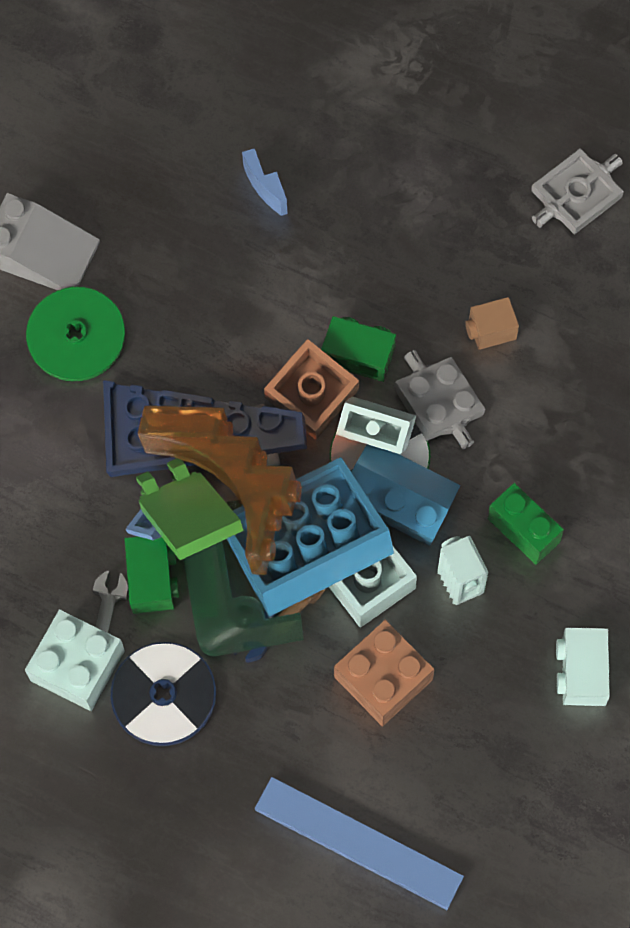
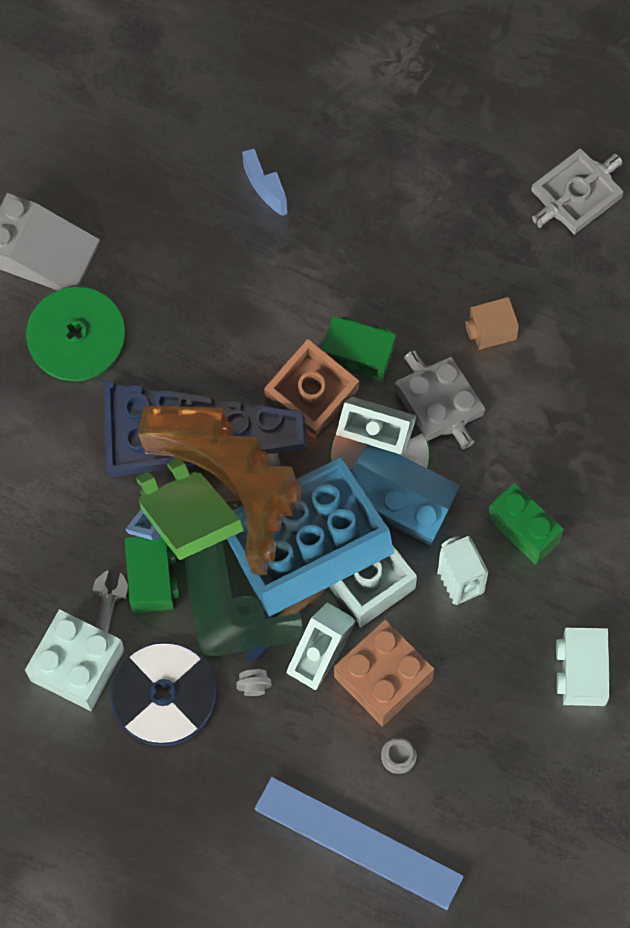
(253, 682): none -> light grey plate
(321, 645): none -> light aqua slope
(398, 755): none -> light grey plate

